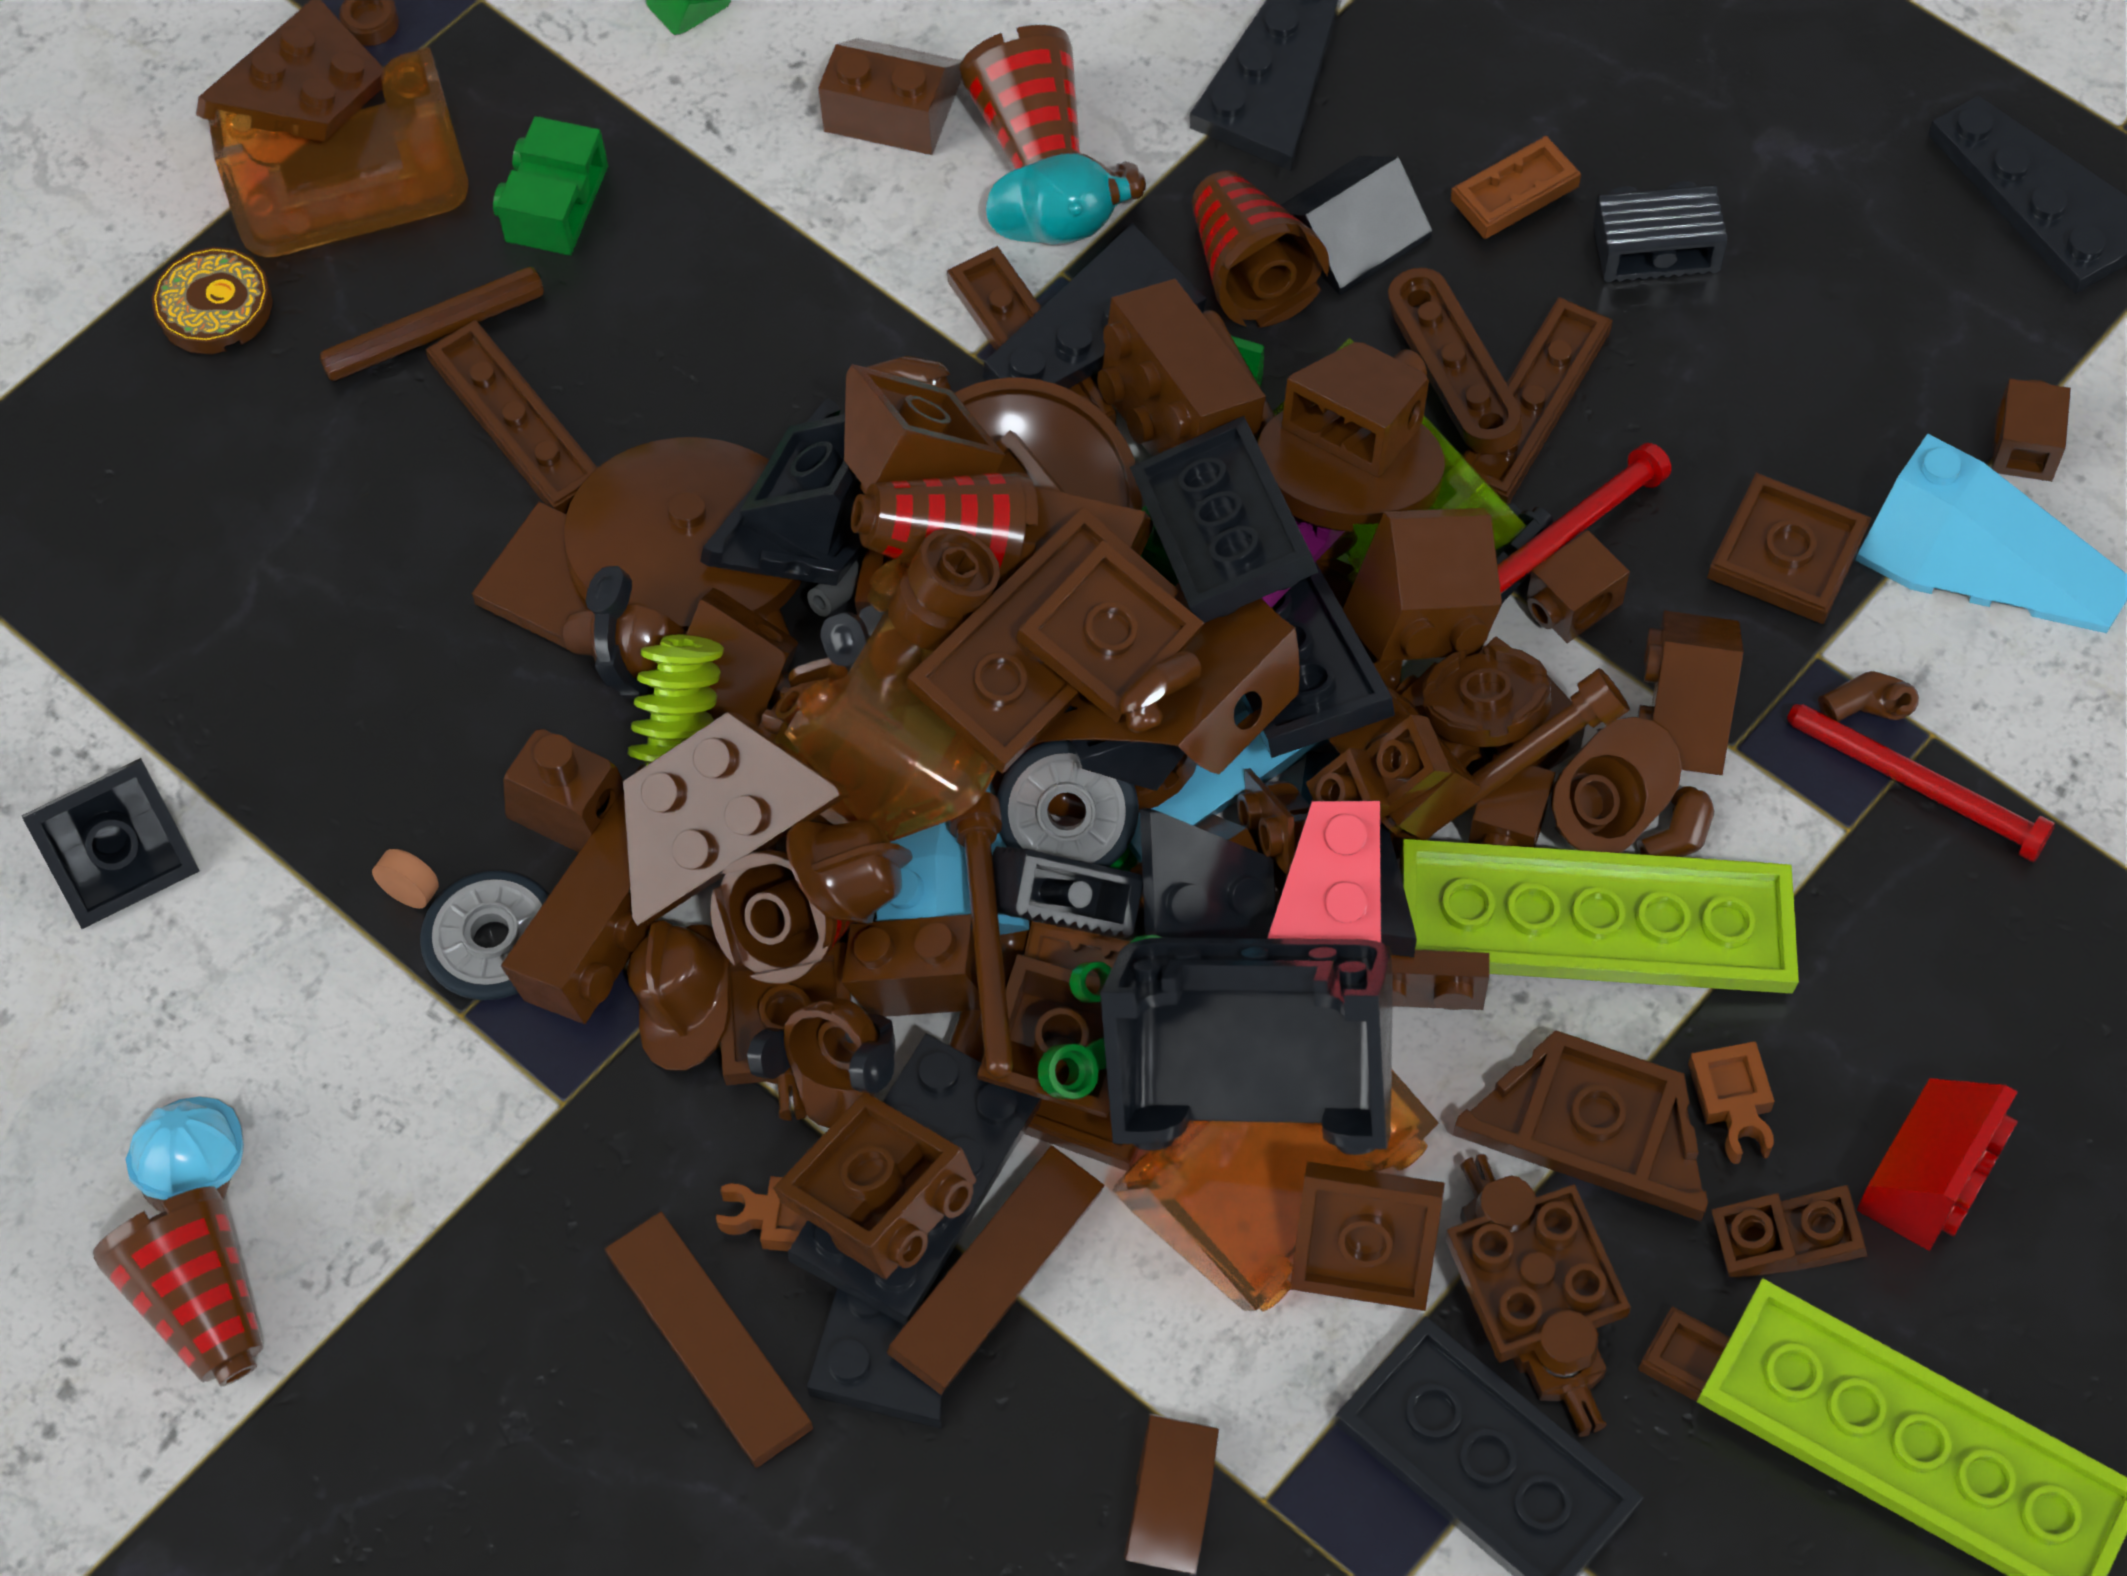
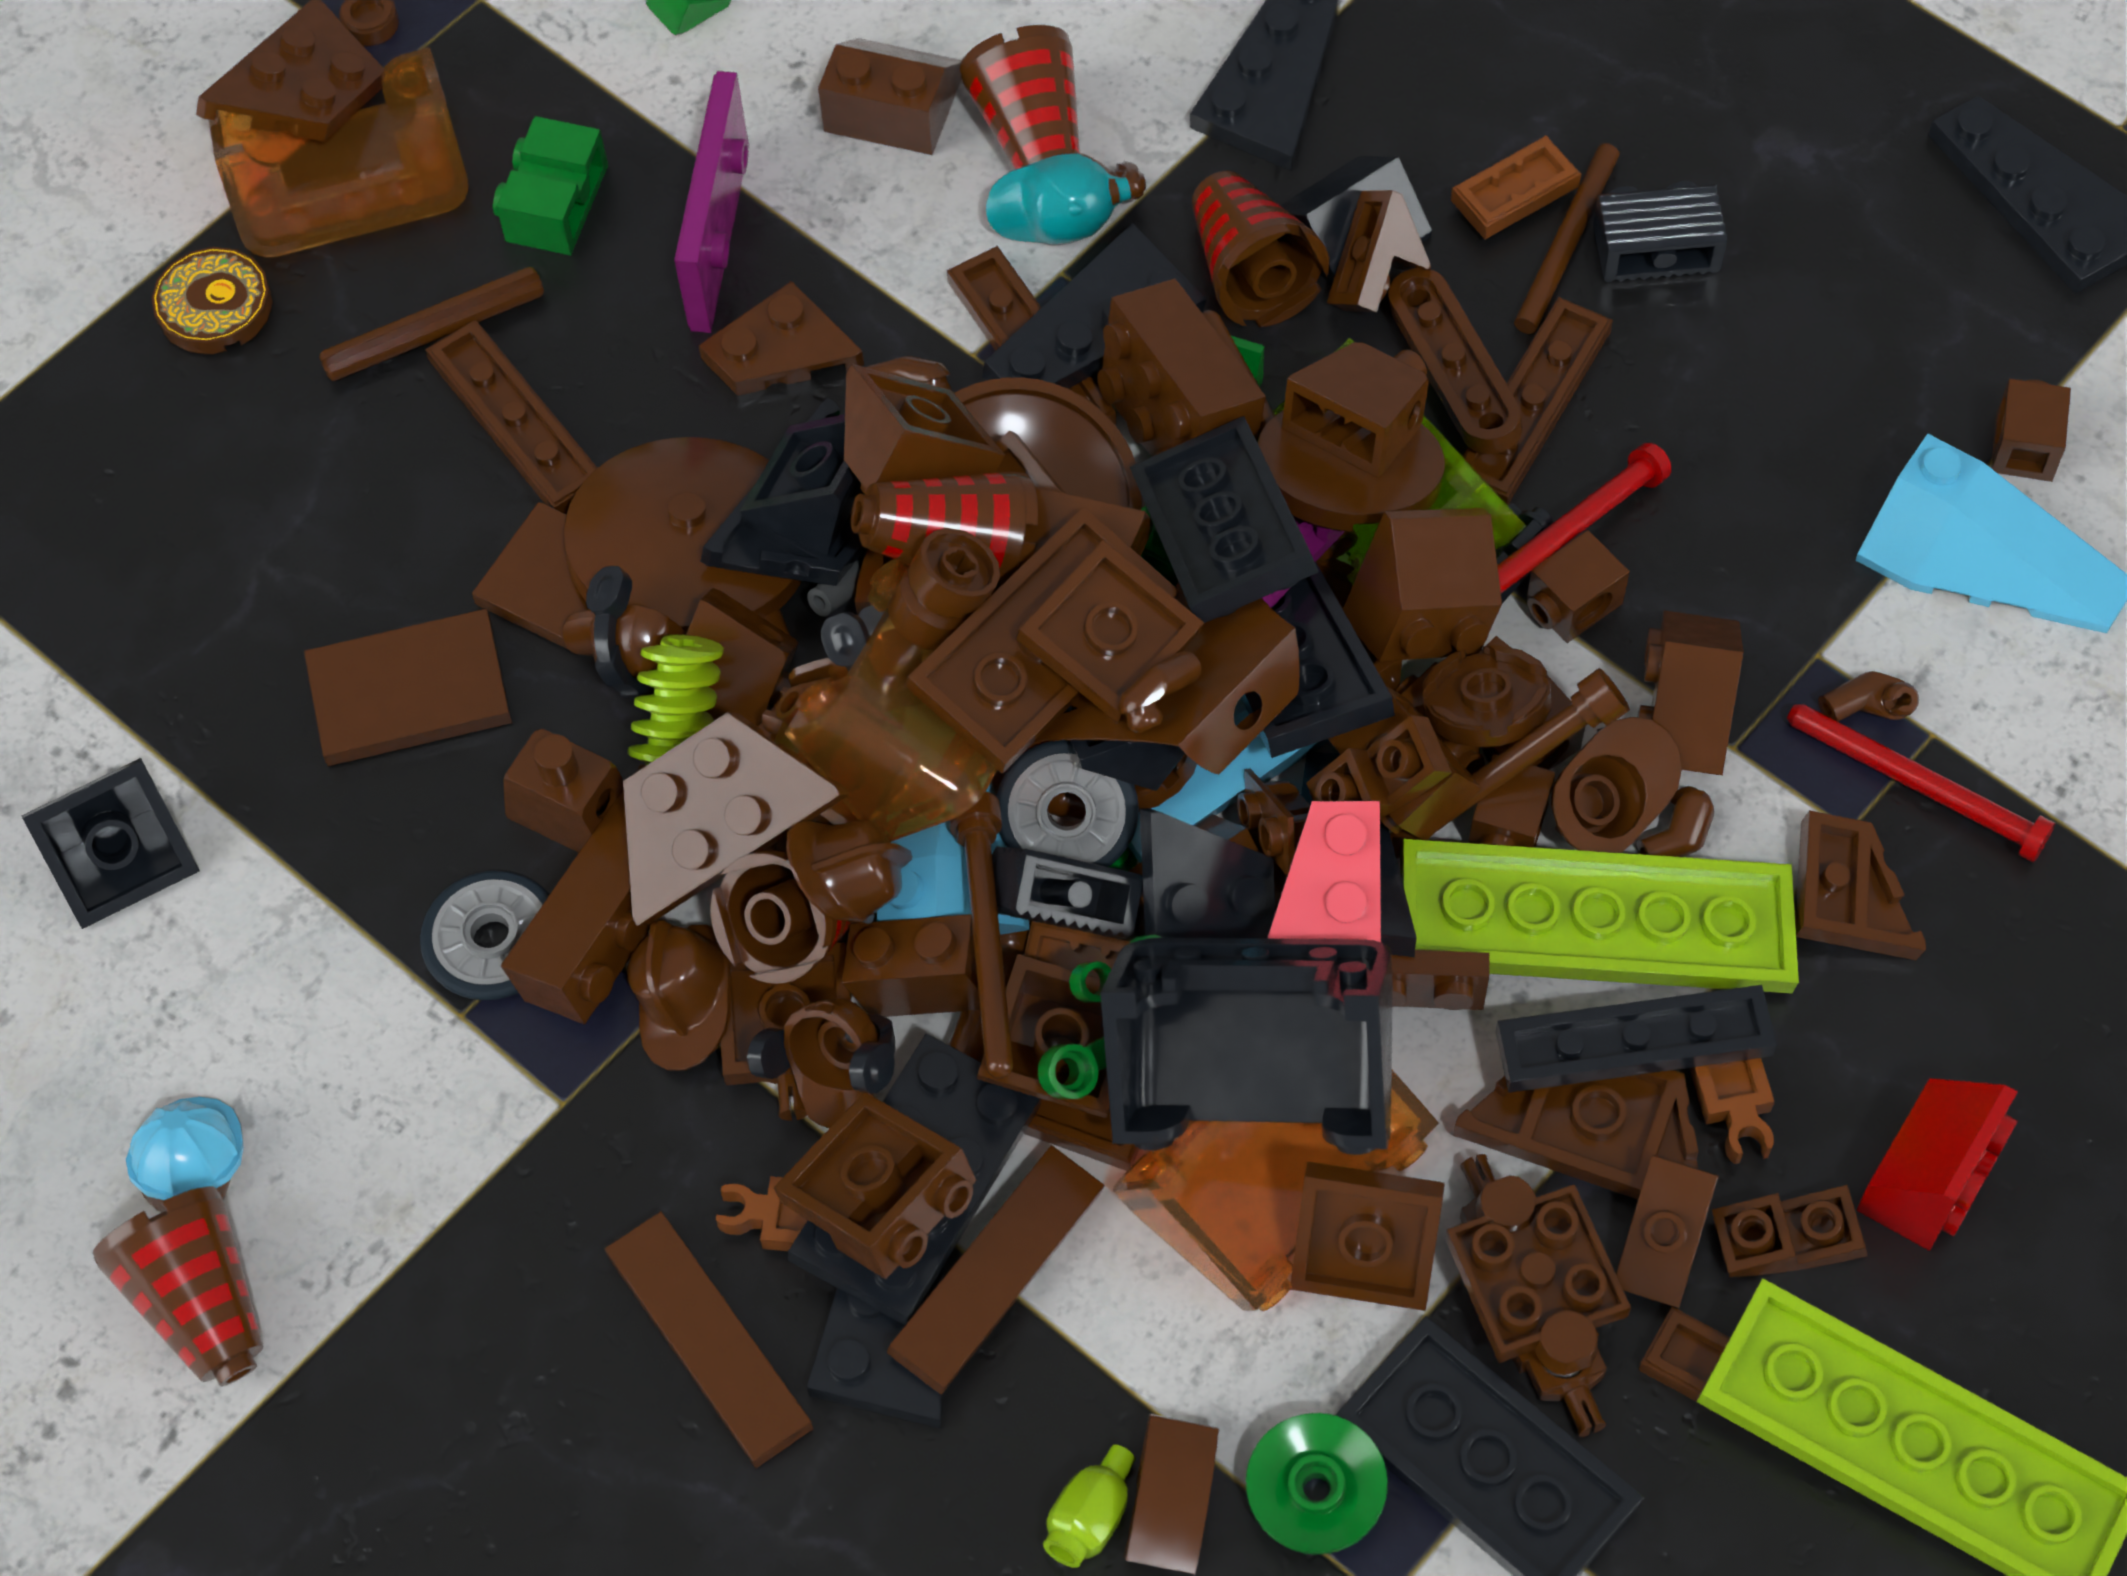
(405, 878): nougat tile -> none
(407, 687): none -> reddish brown tile
(712, 202): none -> magenta plate
(778, 344): none -> reddish brown wing
(1089, 1509): none -> lime plant
(1322, 1449): none -> green dish
(1378, 239): none -> reddish brown slope
(1566, 239): none -> reddish brown bar
(1635, 1038): none -> black plate
(1665, 1230): none -> reddish brown plate
(1789, 548): reddish brown plate -> none
(1849, 891): none -> reddish brown wing

